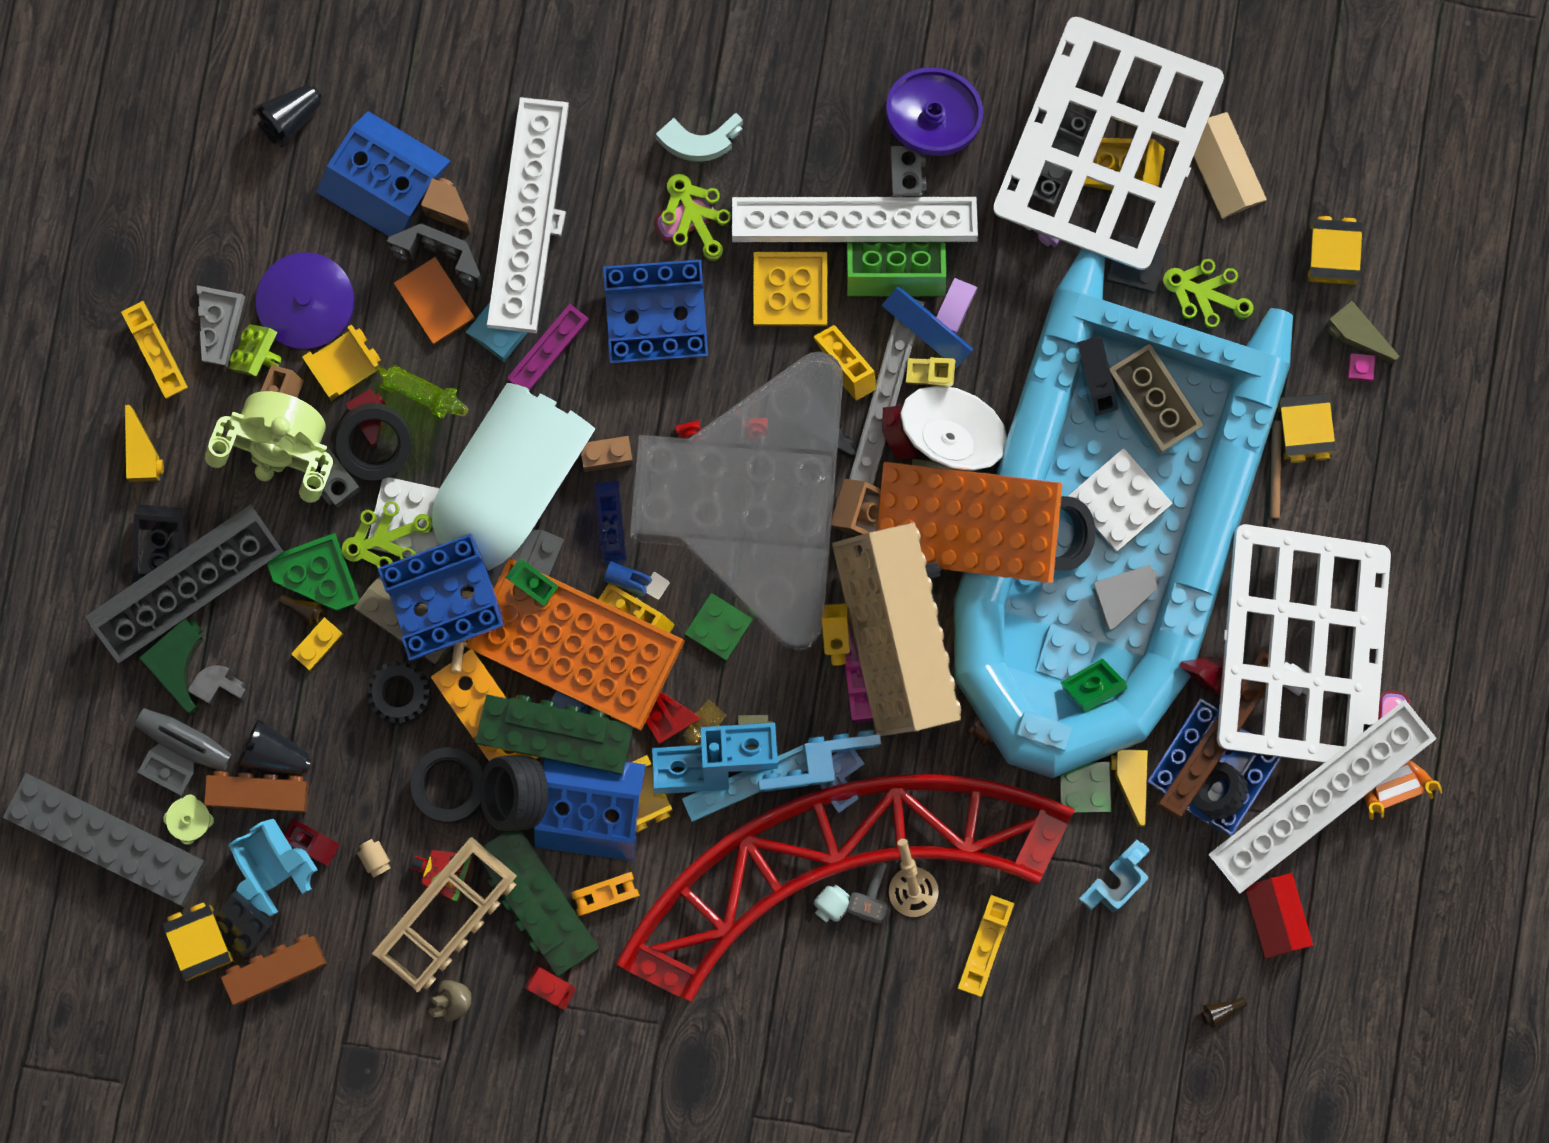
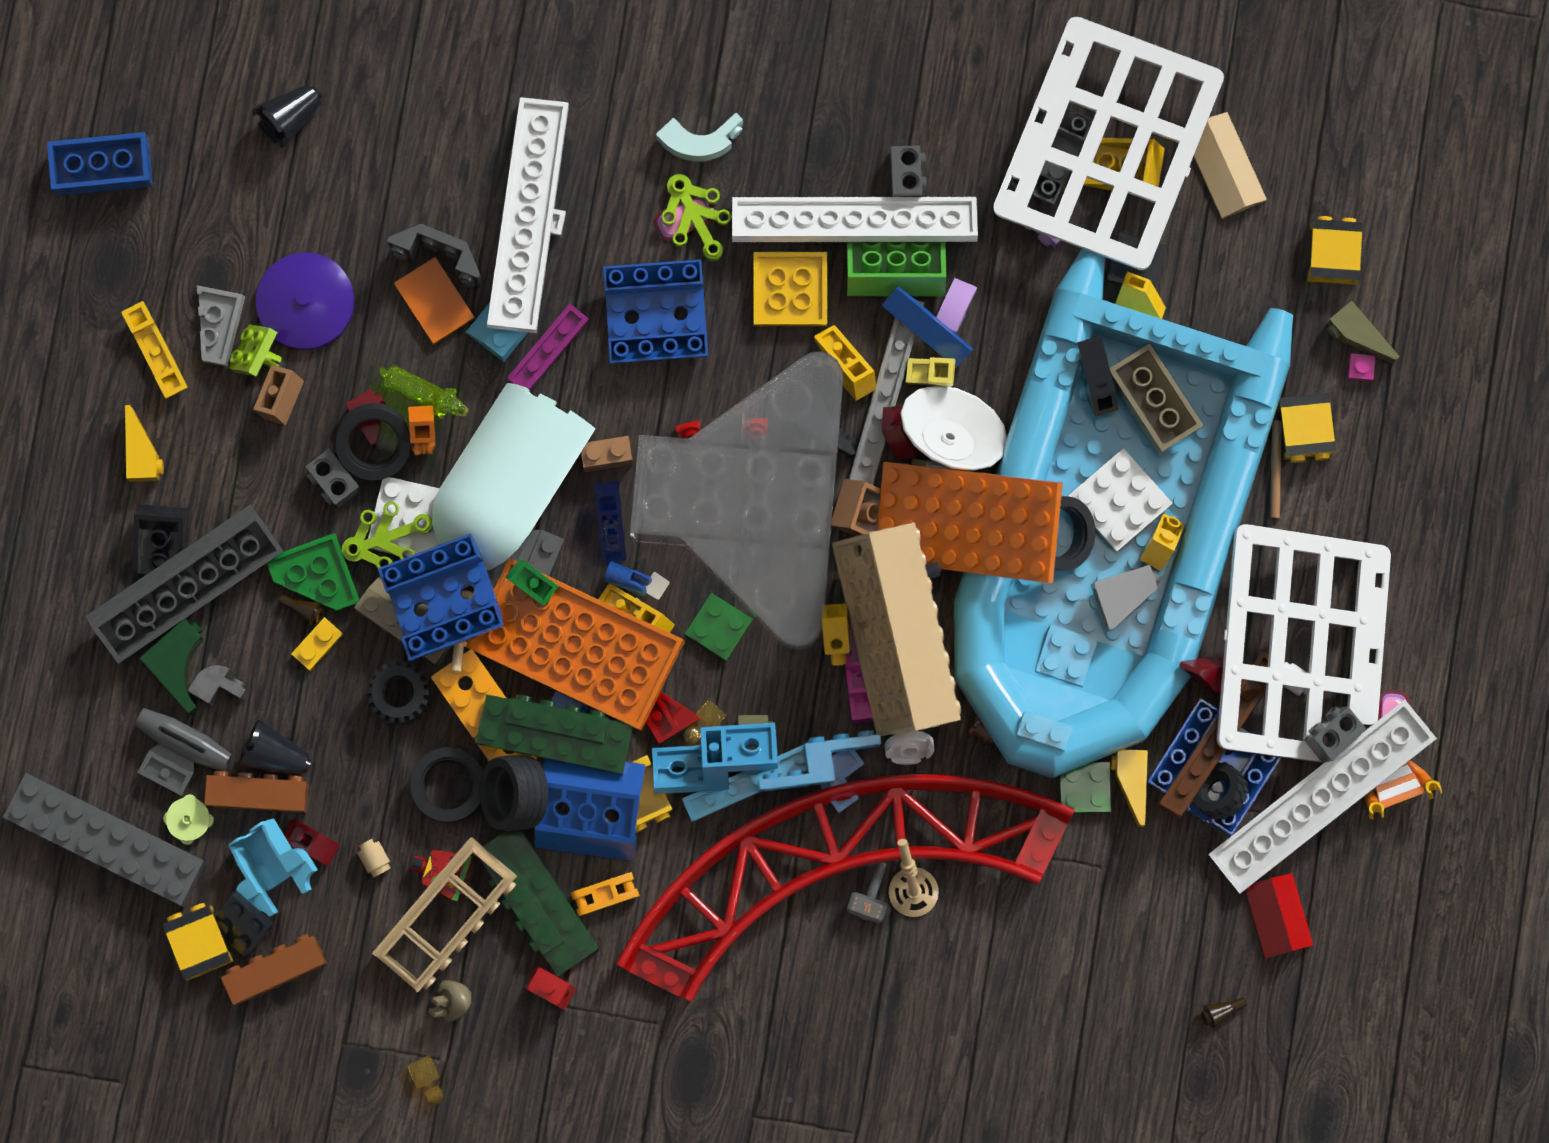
(100, 164): none -> blue brick
(278, 435): yellowish green piece -> none
(343, 363): yellow panel -> none
(371, 188): blue slope -> none
(422, 429): none -> orange brick
(423, 1074): none -> clear yellow plate
(444, 205): medium nougat slope -> none
(831, 903): light aqua head -> none
(909, 747): none -> white tile
(934, 111): dark purple dish -> none
(985, 946): yellow slope -> none
(1094, 685): green plate -> none
(1130, 877): medium azure piece -> none
(1140, 295): none -> yellow slope
(1162, 542): none -> yellow slope
(1204, 292): lime plant -> none
(1337, 738): none -> dark grey brick

